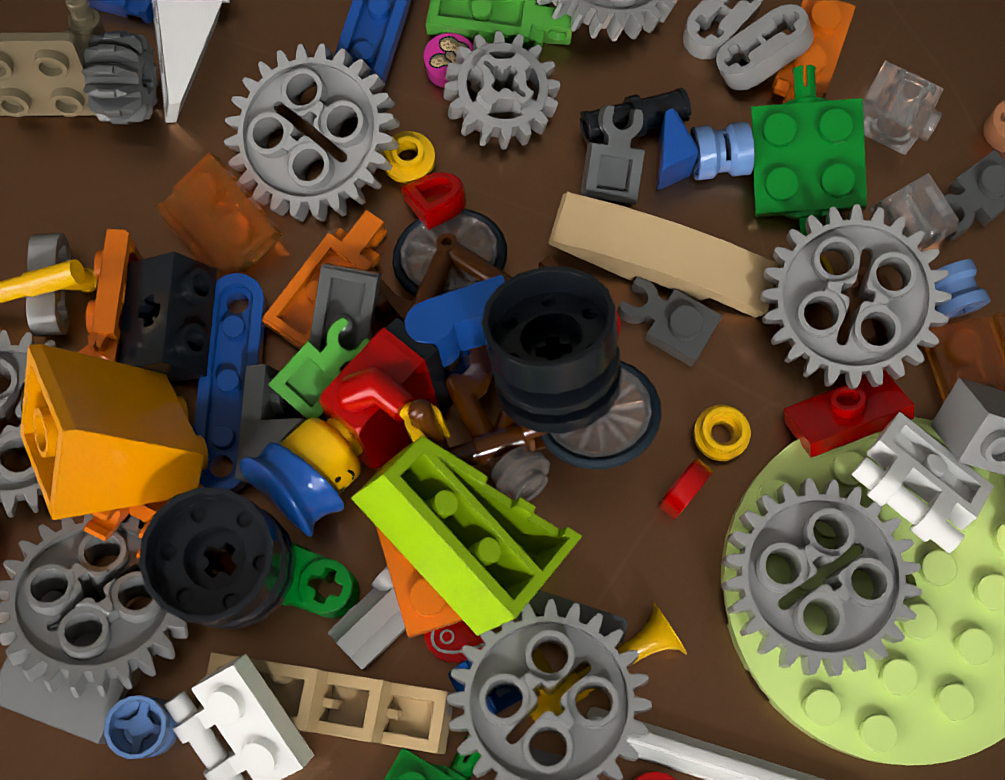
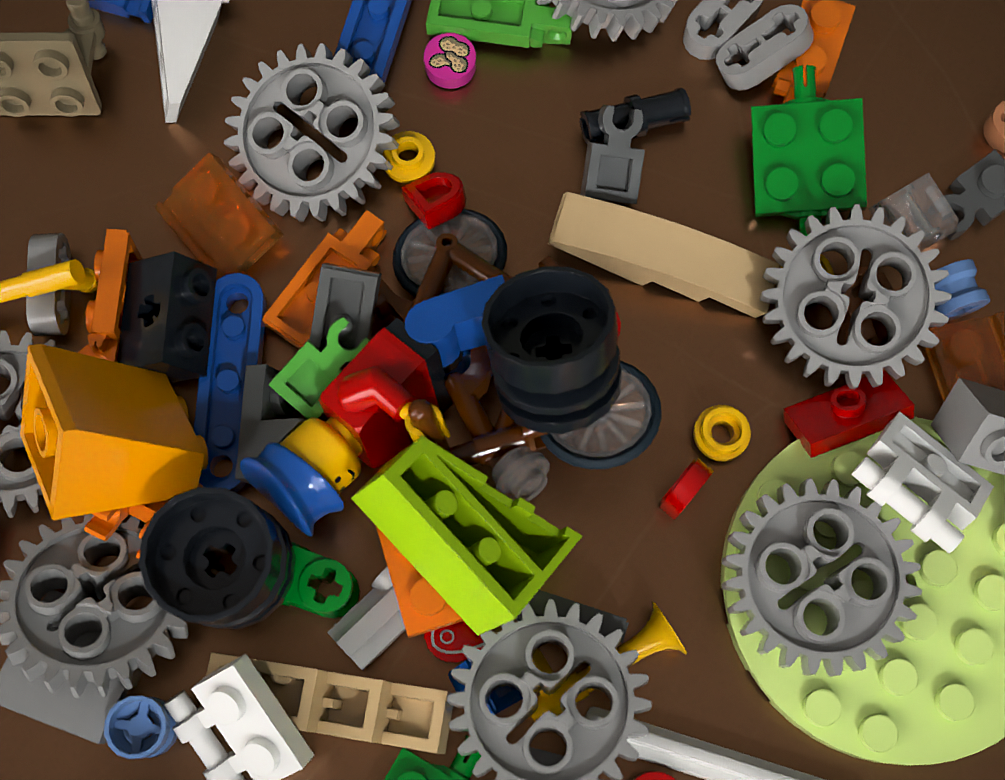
(120, 77): dark grey gear -> none
(499, 110): light grey gear -> none
(675, 151): blue slope -> none
(677, 325): dark grey plate -> none
(723, 150): medium blue wheel -> none
(900, 108): clear brick -> none

